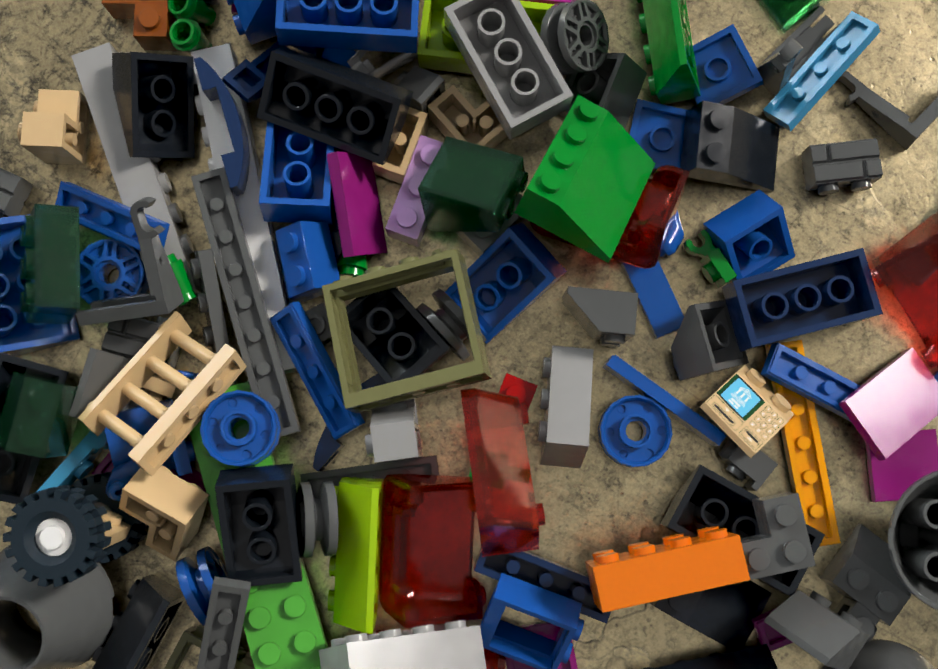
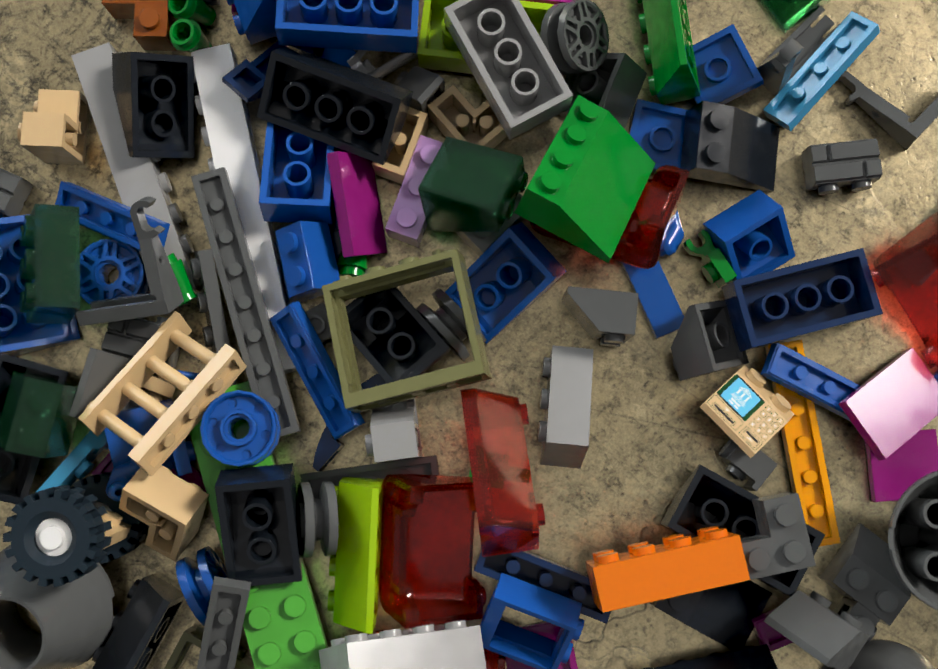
(236, 162): dark blue slope -> none
(518, 388): red plate -> none
(655, 427): blue wheel -> none
(672, 405): blue tile -> none

